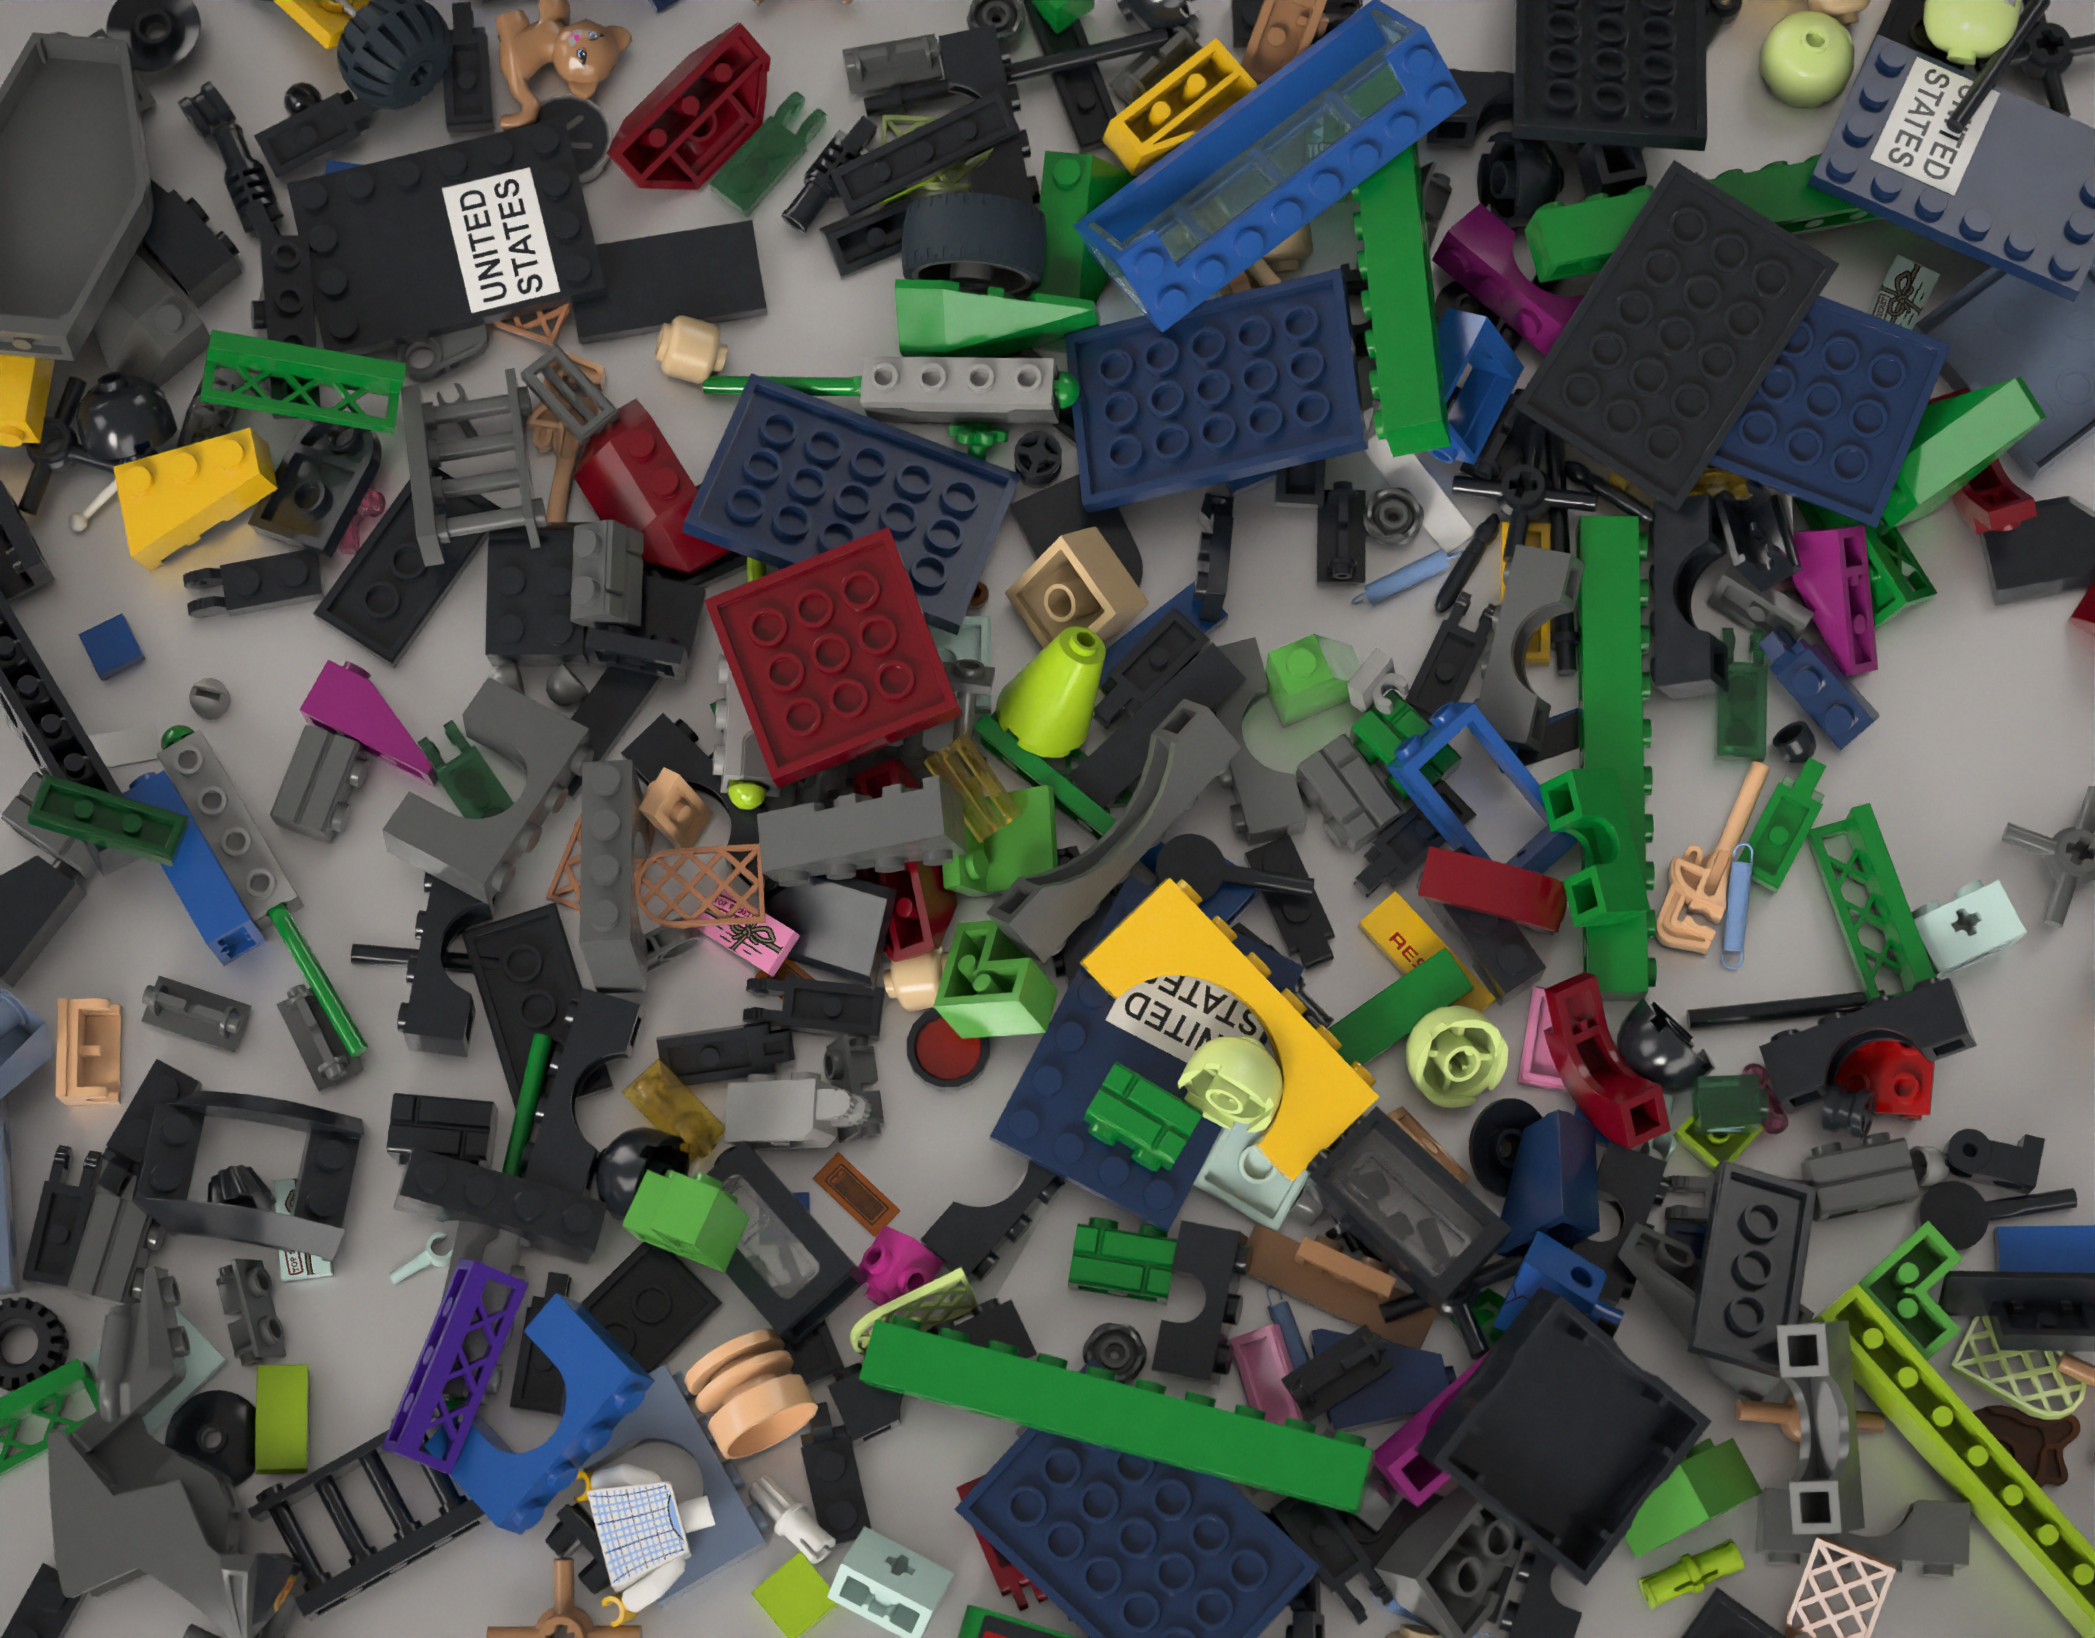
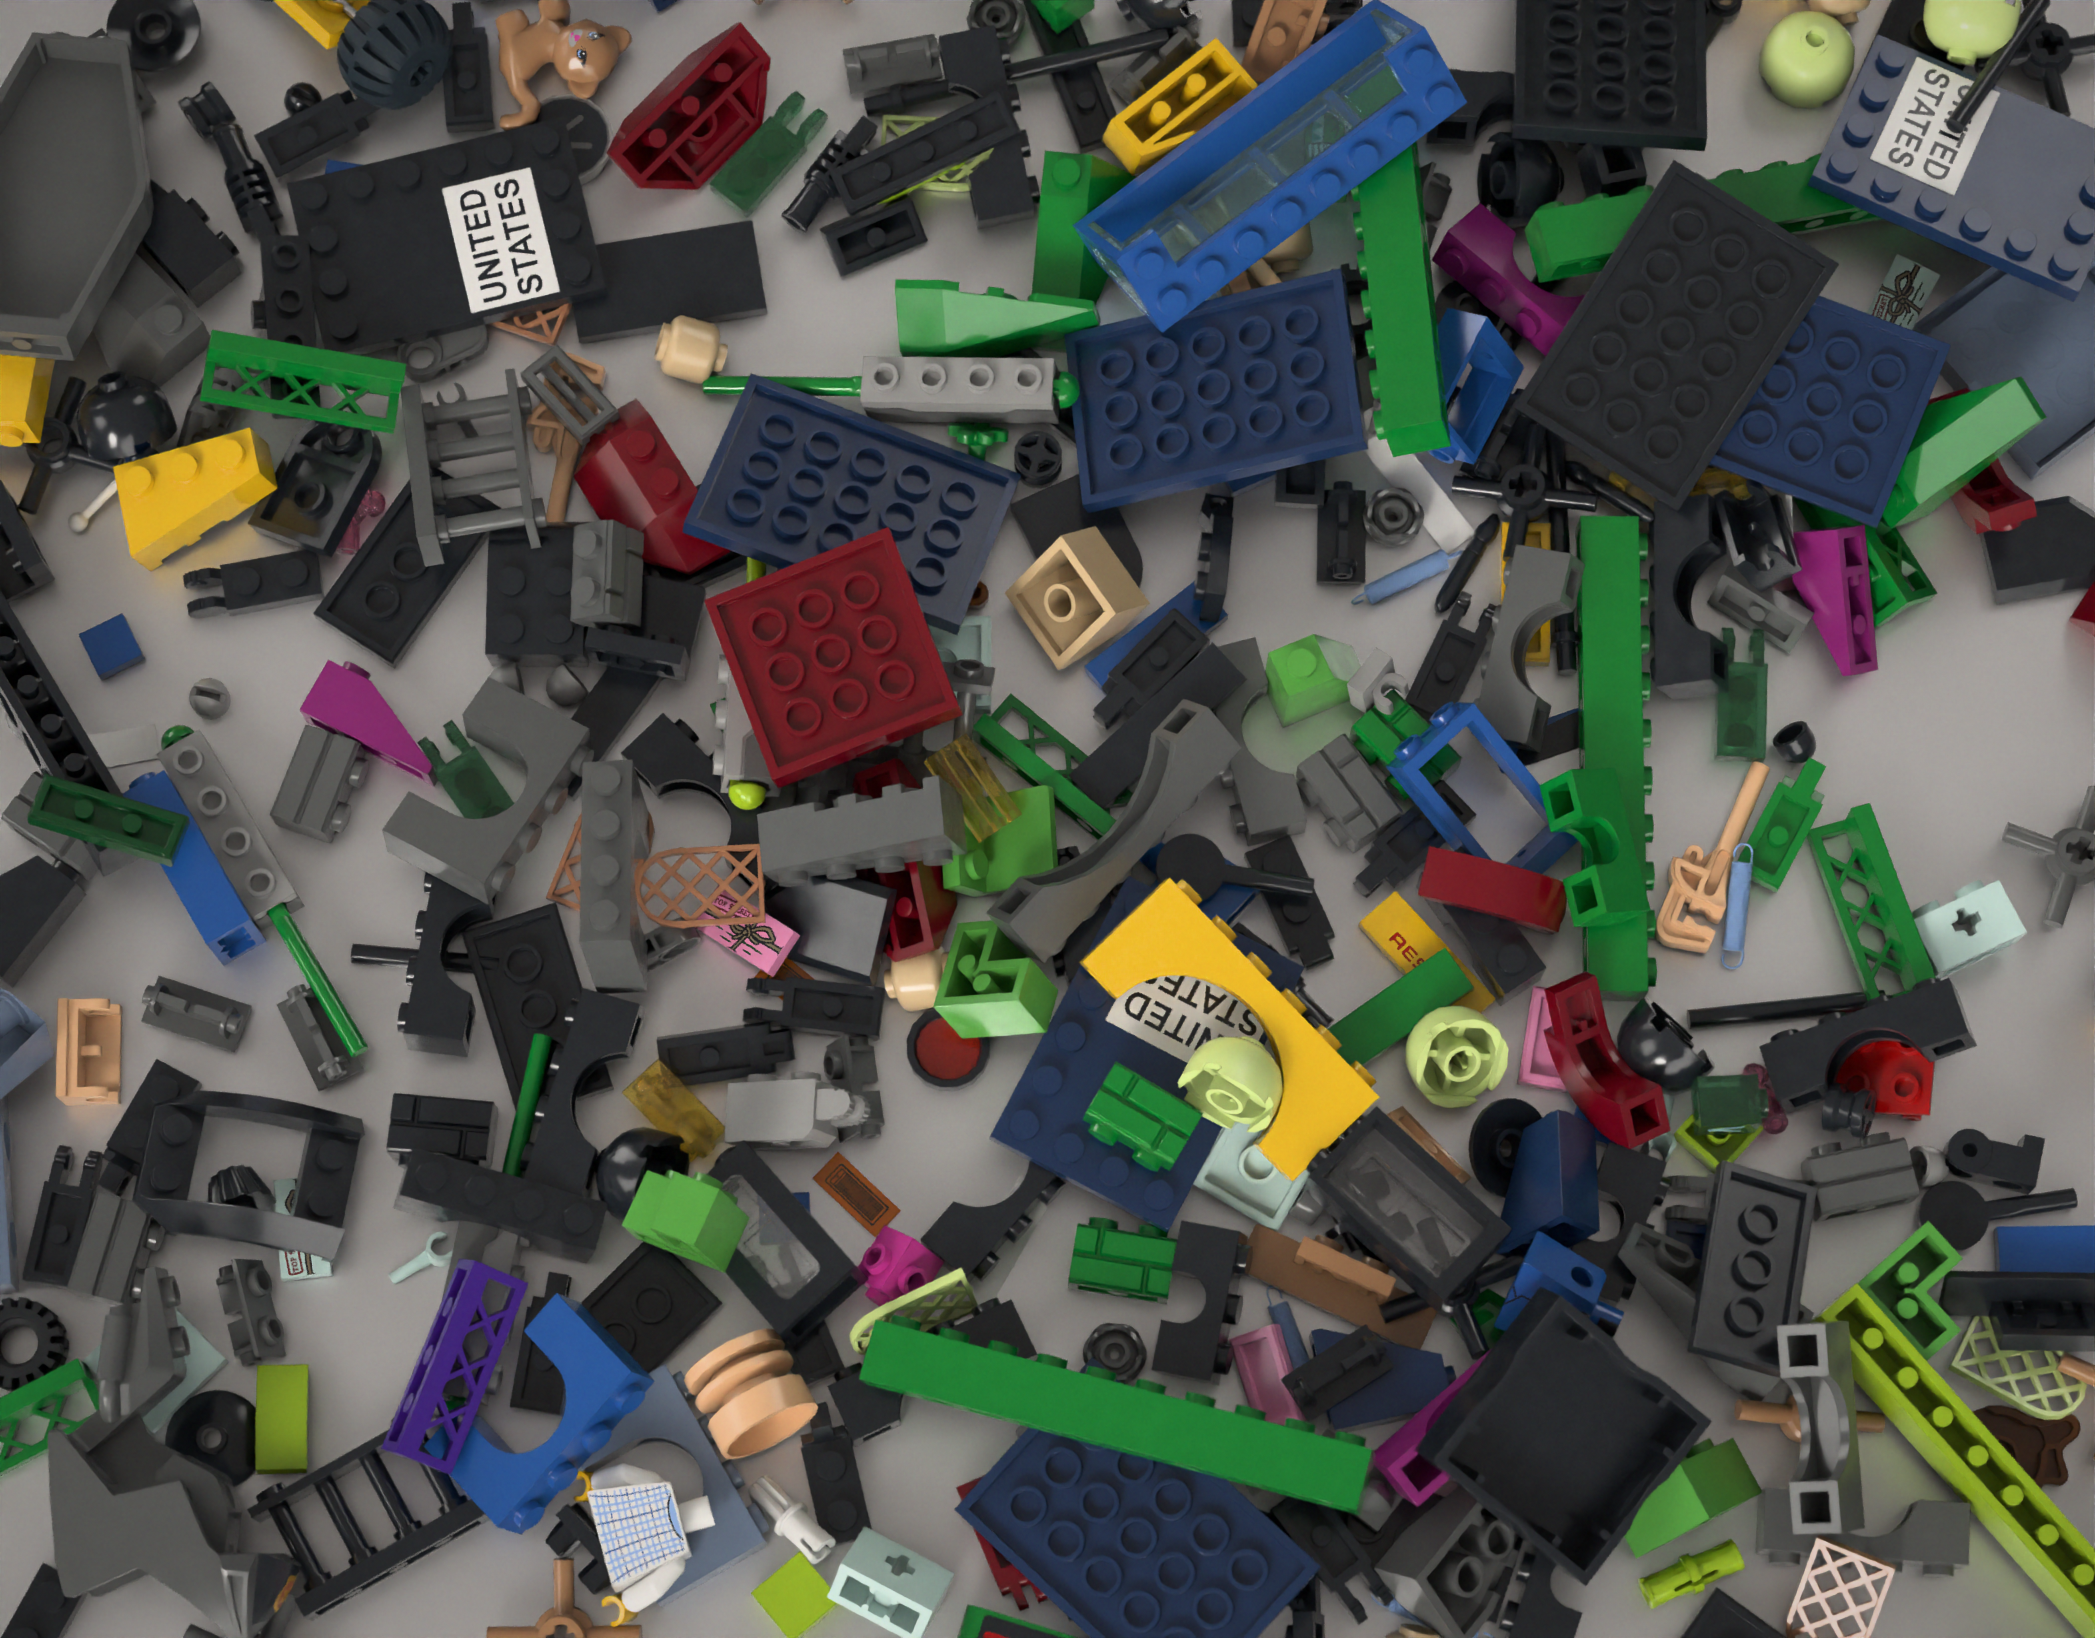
(675, 809): light nougat hinge -> none
(975, 242): black wheel -> none
(1055, 694): lime cone -> none
(1818, 686): dark blue hinge -> none

